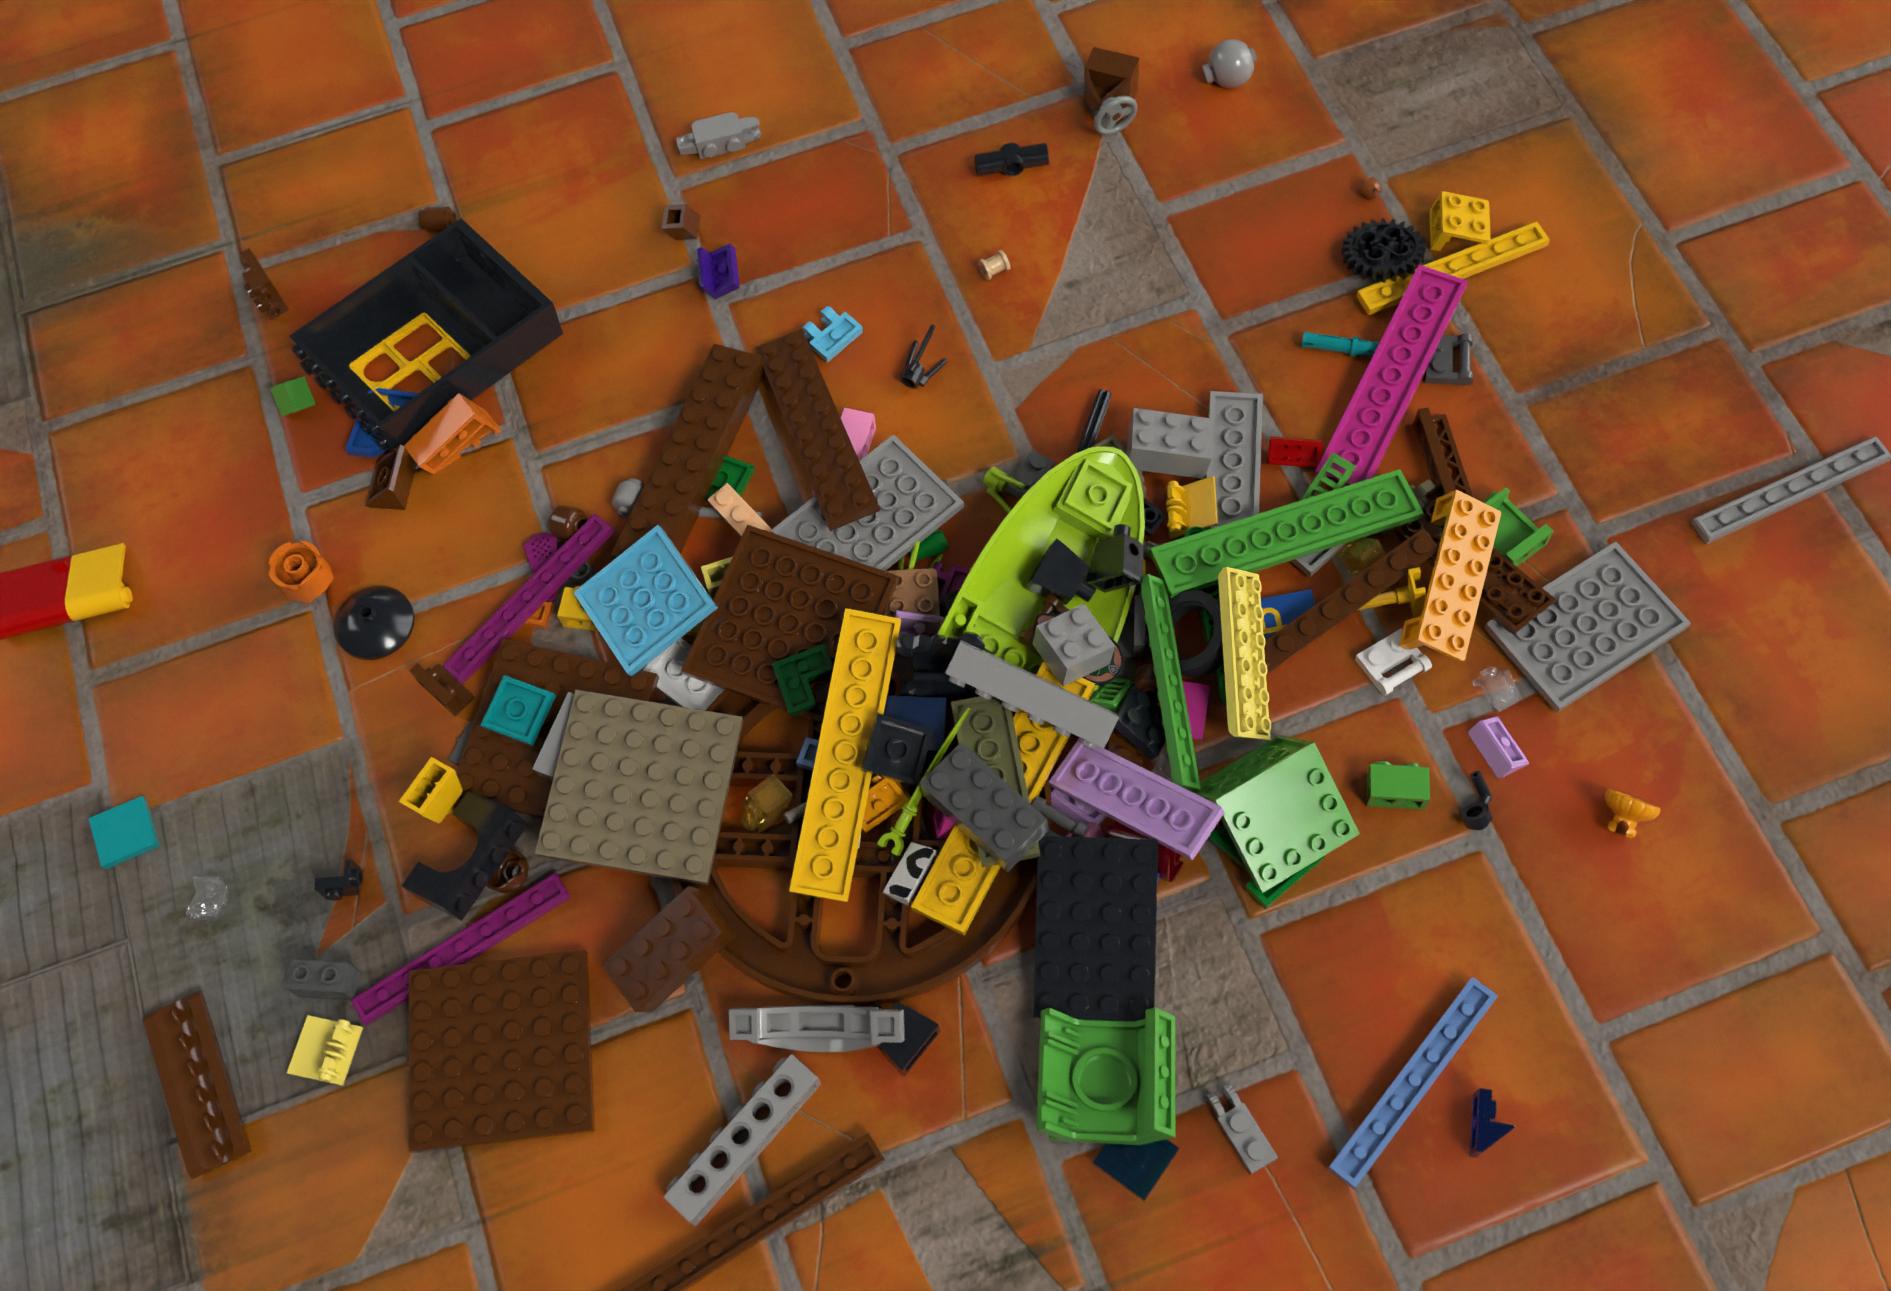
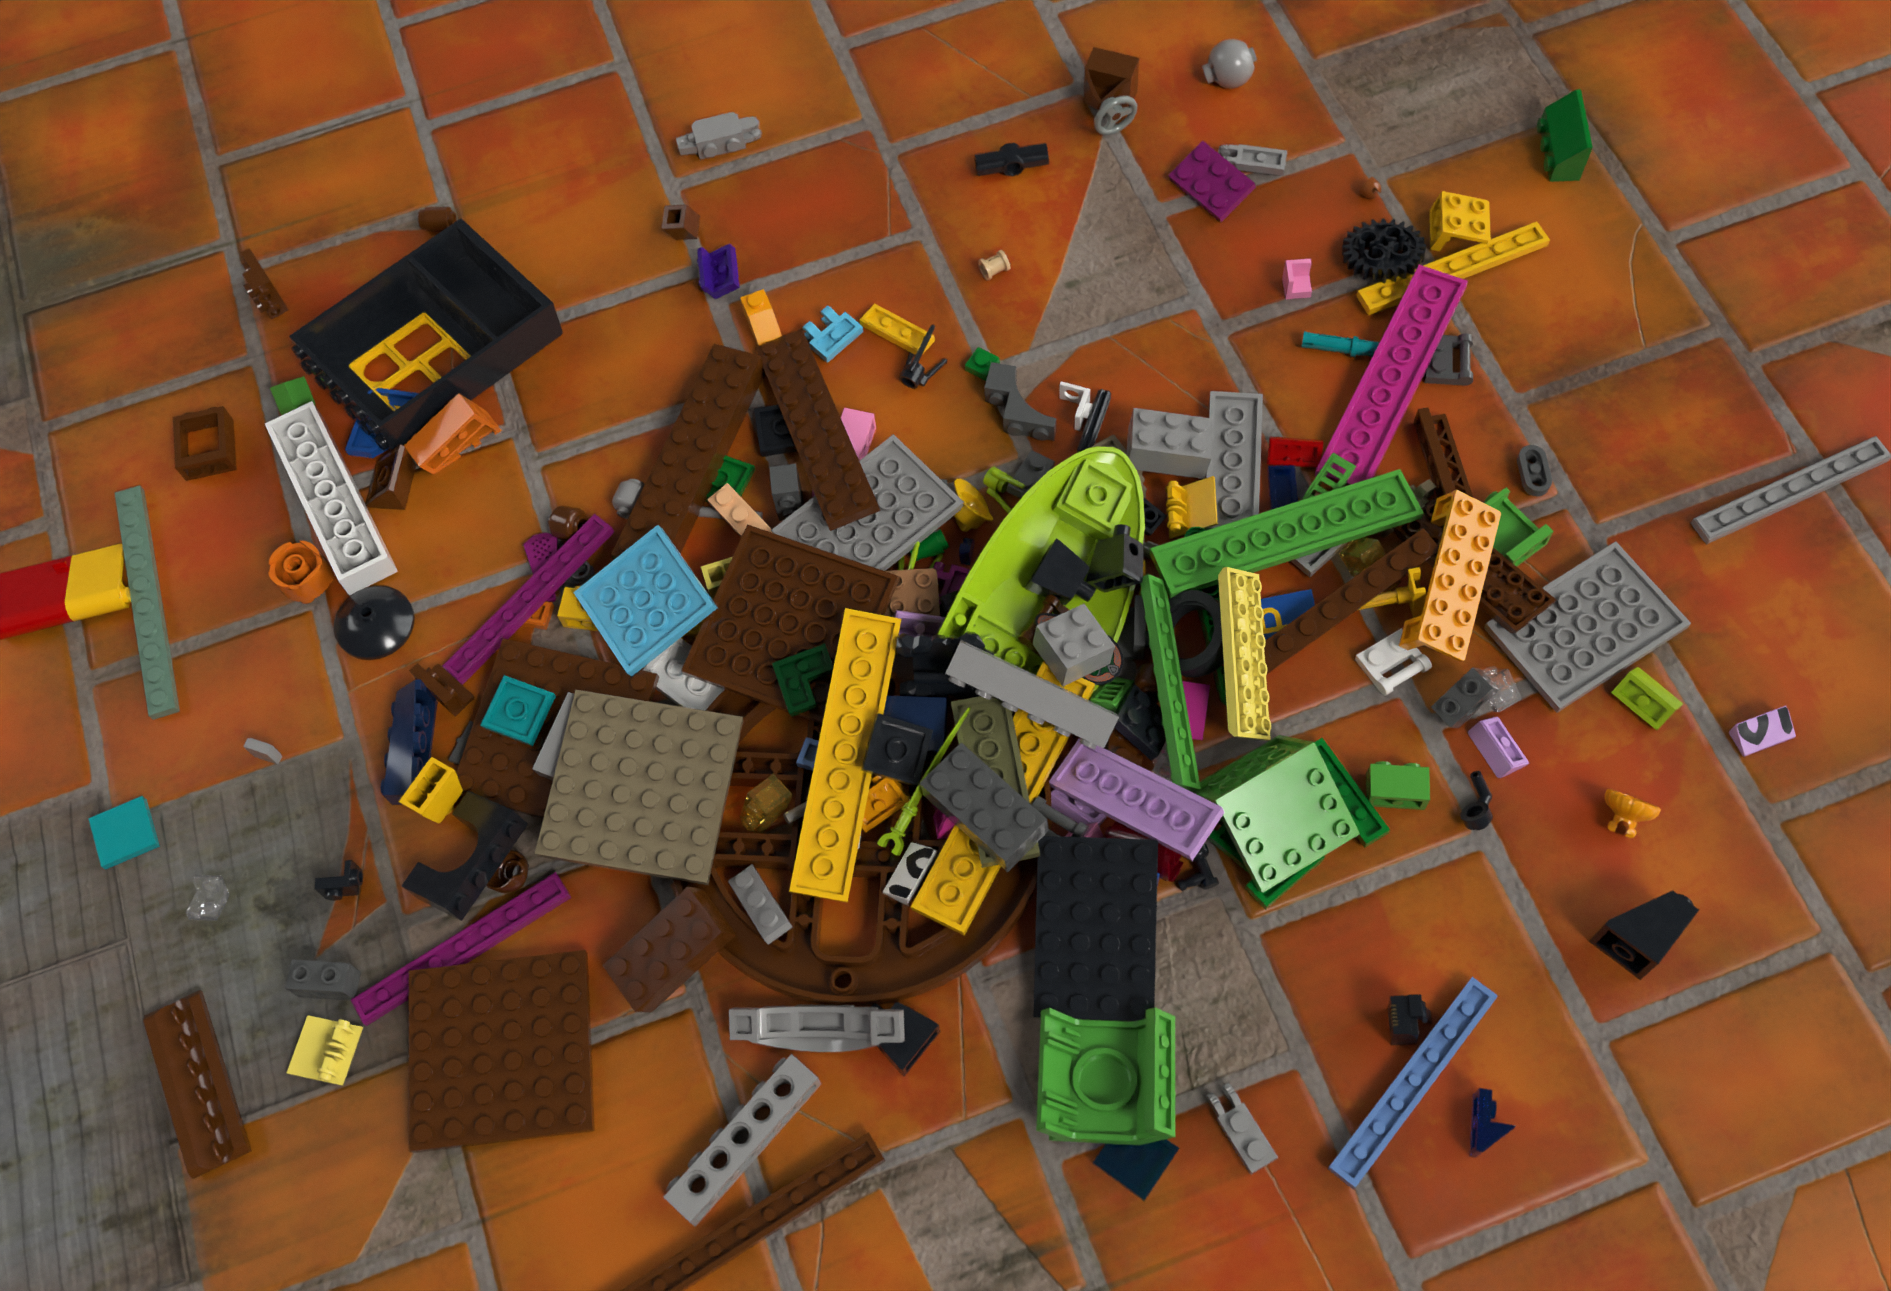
(147, 603): none -> sand green plate
(197, 465): none -> reddish brown window
(263, 750): none -> light grey tile
(331, 498): none -> white brick
(408, 738): none -> dark blue wedge
(760, 317): none -> light orange slope
(760, 904): none -> light grey plate
(773, 431): none -> black plate
(786, 489): none -> dark grey brick
(894, 329): none -> yellow tile
(966, 550): none -> tile
(974, 510): none -> yellow piece
(980, 363): none -> green plate
(1018, 415): none -> dark grey arch
(1083, 400): none -> white bracket
(1204, 875): none -> black piece
(1212, 181): none -> magenta plate
(1255, 158): none -> light grey hinge
(1282, 485): none -> clear blue tile
(1297, 279): none -> bright pink panel
(1363, 813): none -> green plate
(1404, 1017): none -> black piece
(1465, 697): none -> dark grey brick
(1534, 473): none -> dark grey plate
(1565, 138): none -> green slope
(1645, 933): none -> black slope
(1646, 698): none -> lime panel
(1763, 731): none -> lavender slope

